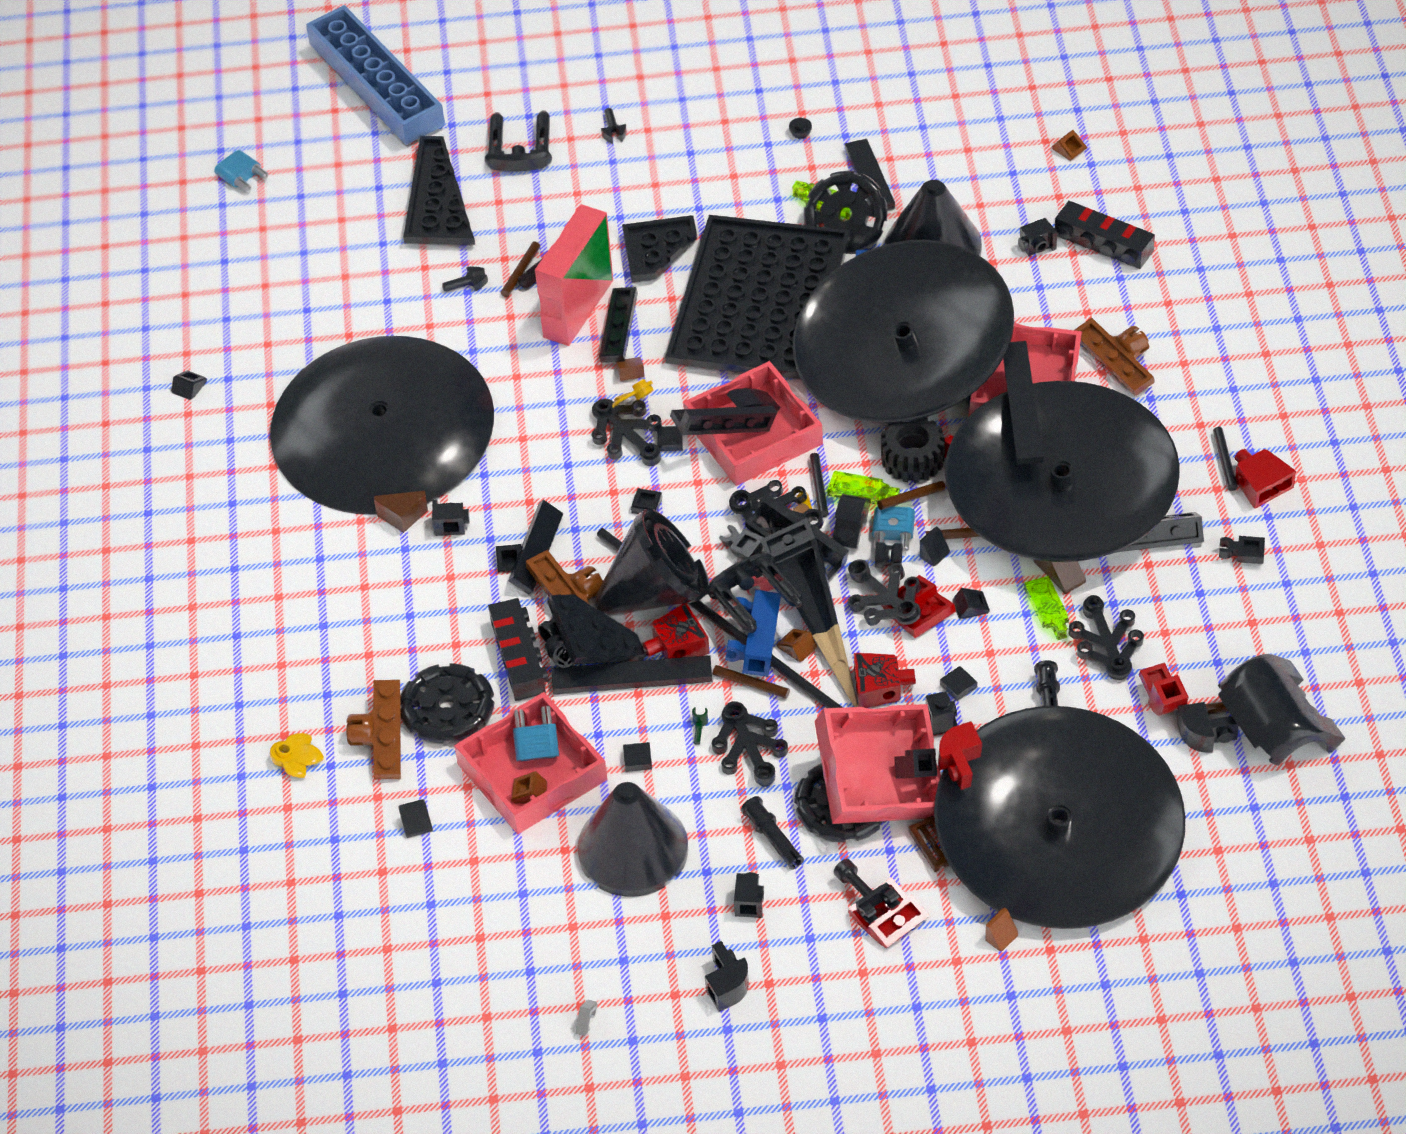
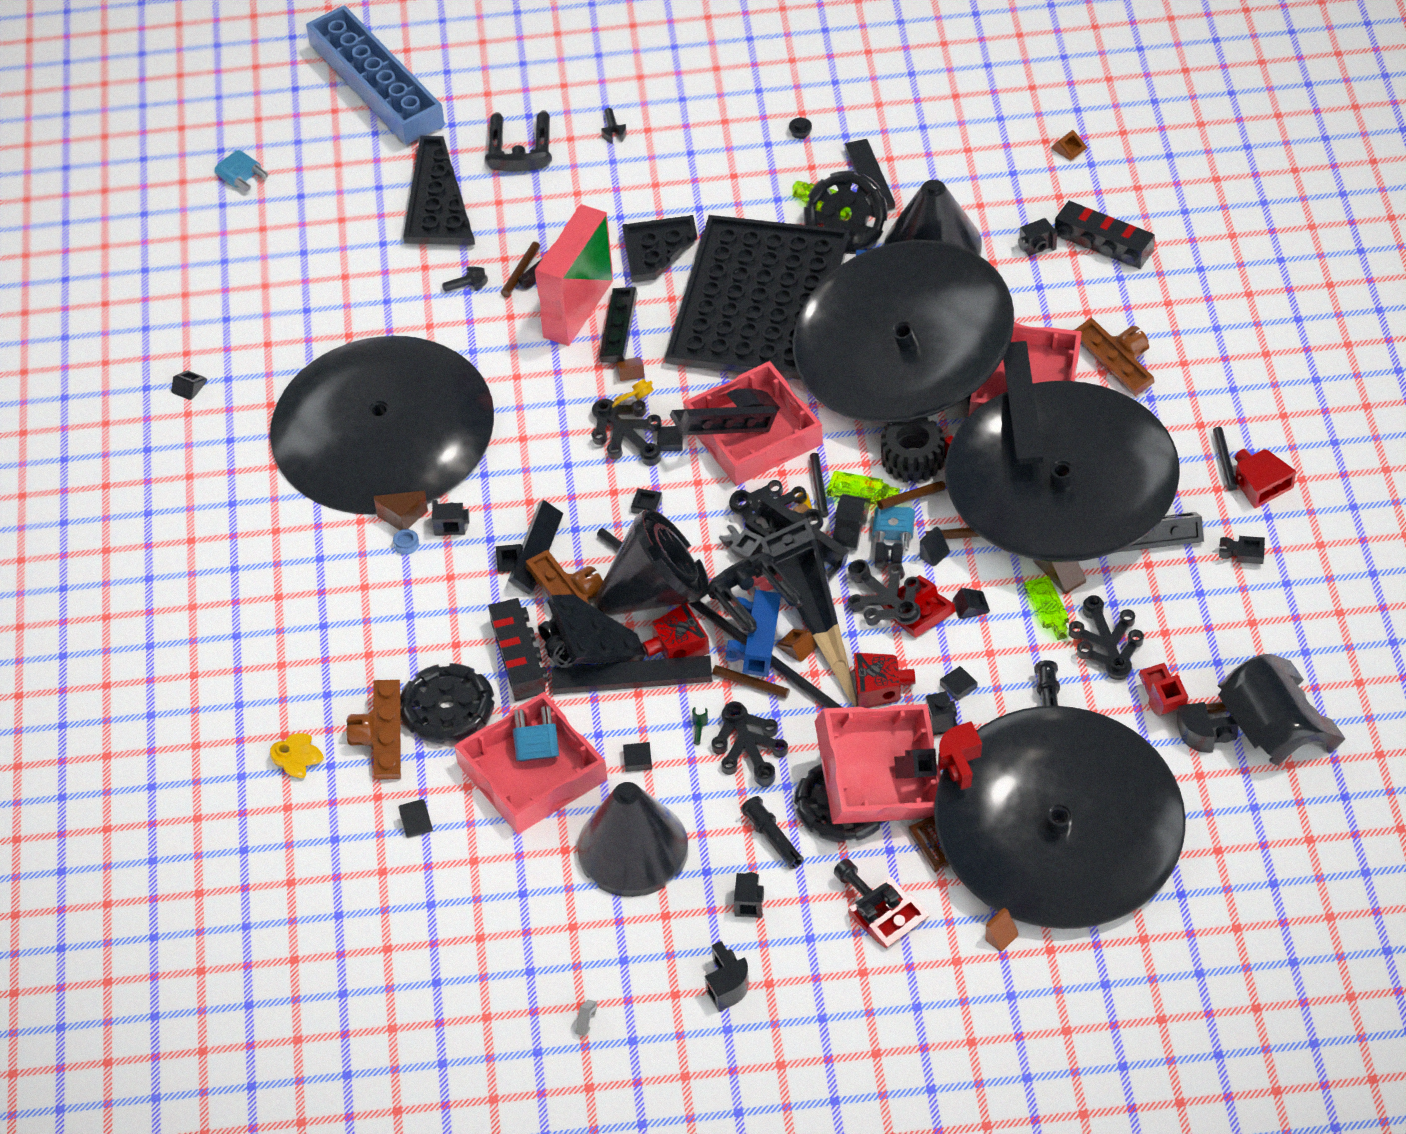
(406, 541): none -> medium blue tile
(527, 786): dark orange slope -> none

